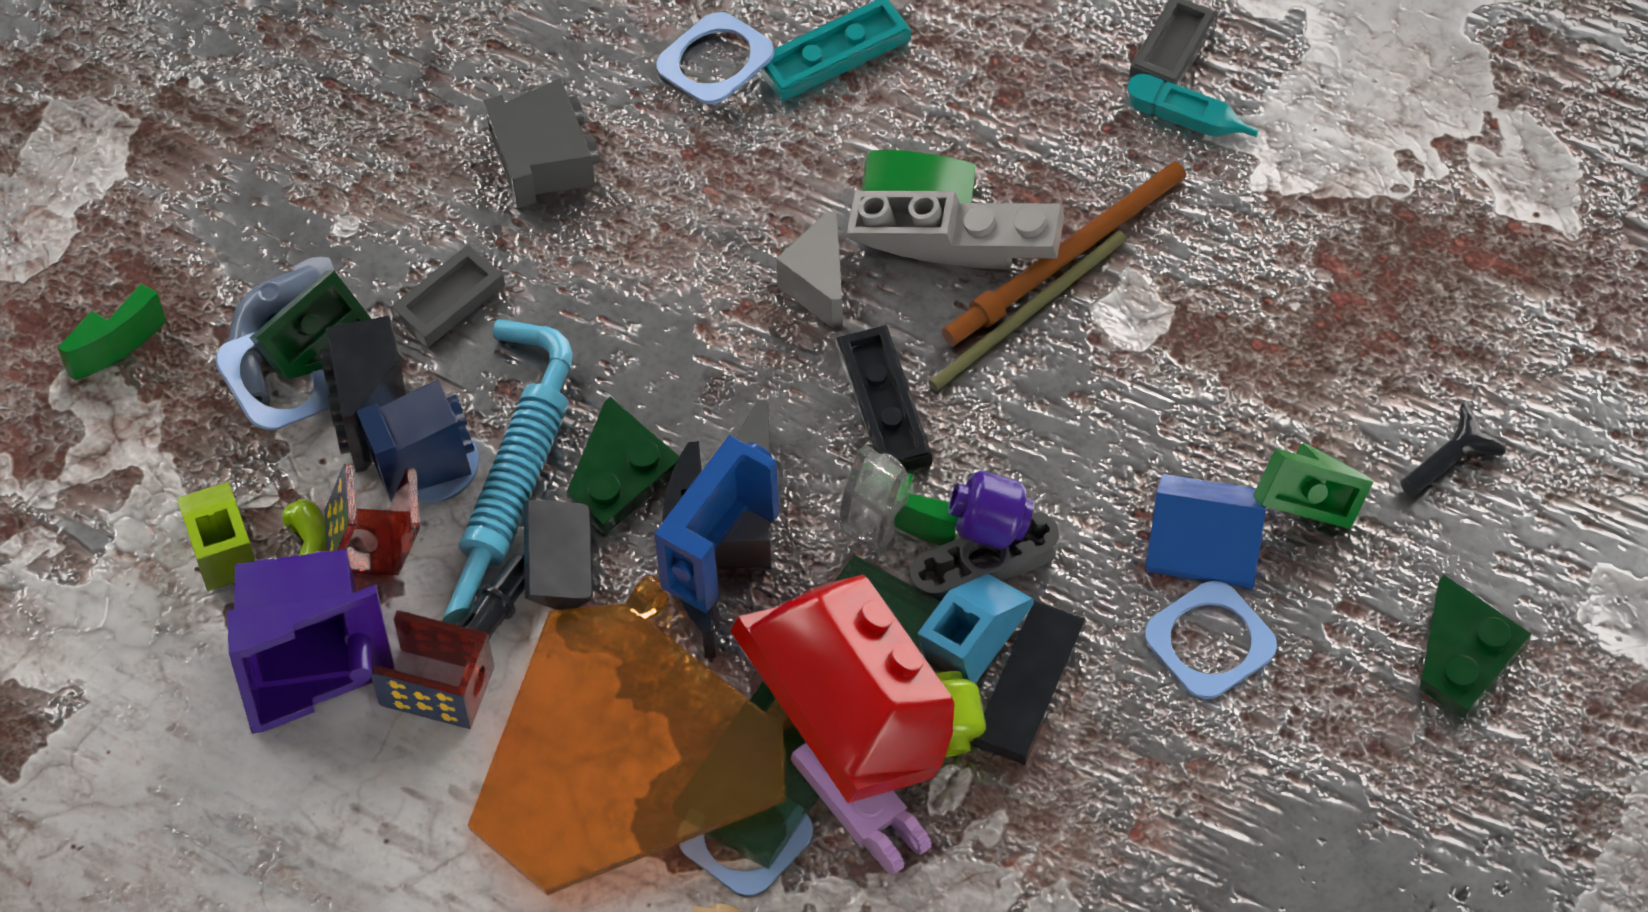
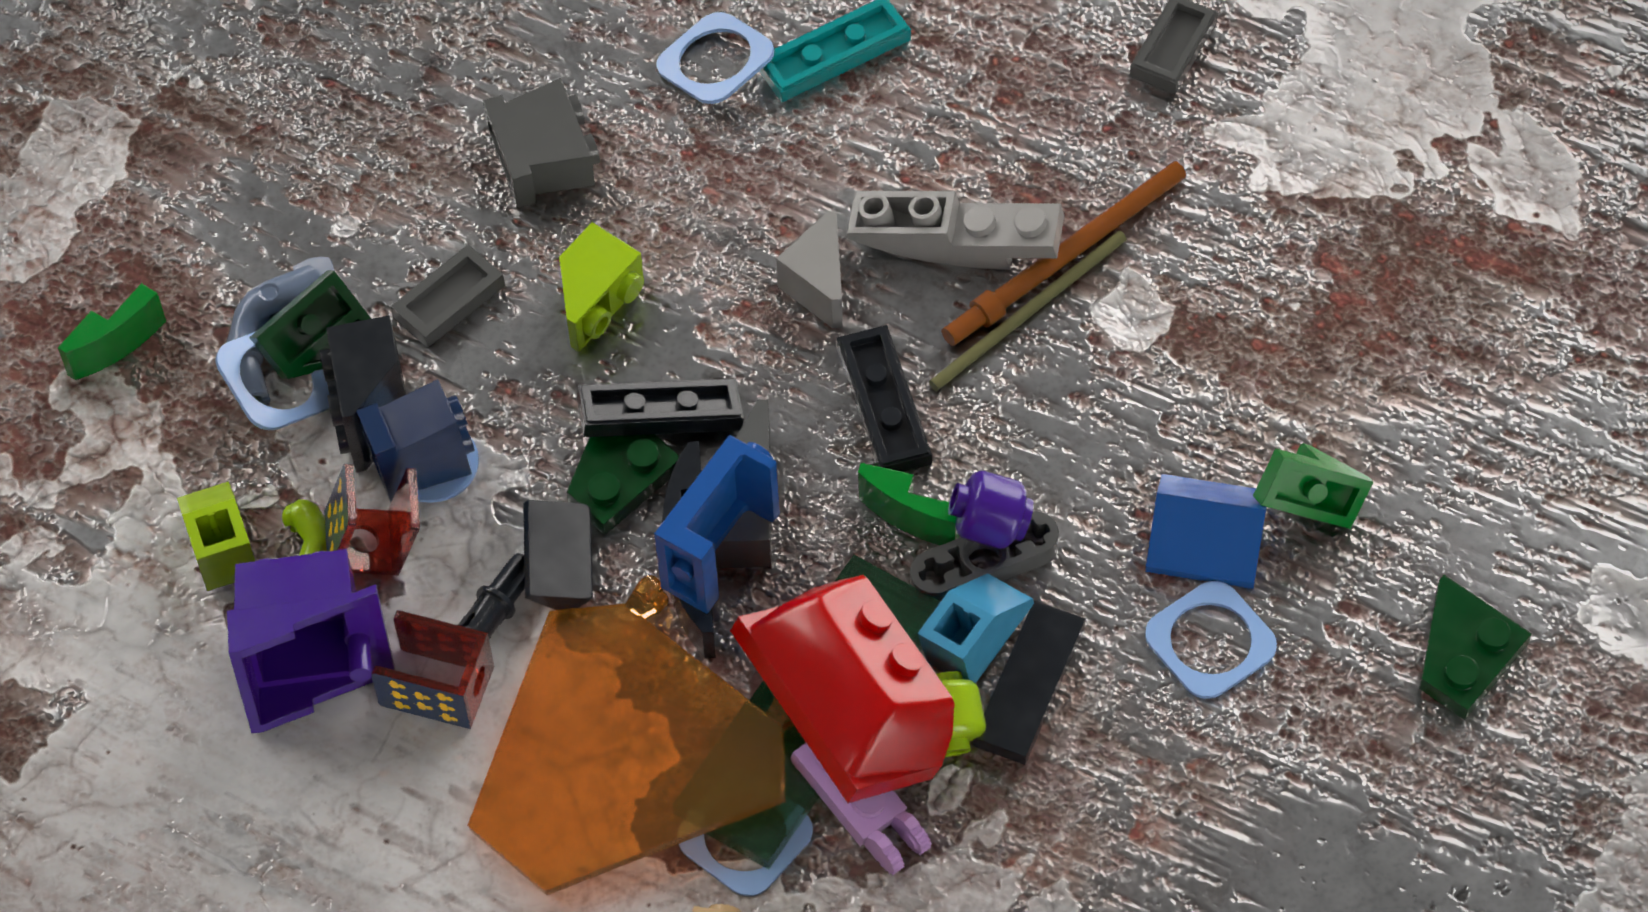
(516, 464): medium azure piece -> none
(597, 280): none -> lime slope
(659, 407): none -> black tile
(872, 499): clear slope -> none
(918, 172): green slope -> none
(1185, 107): teal piece -> none
(1466, 441): black piece -> none

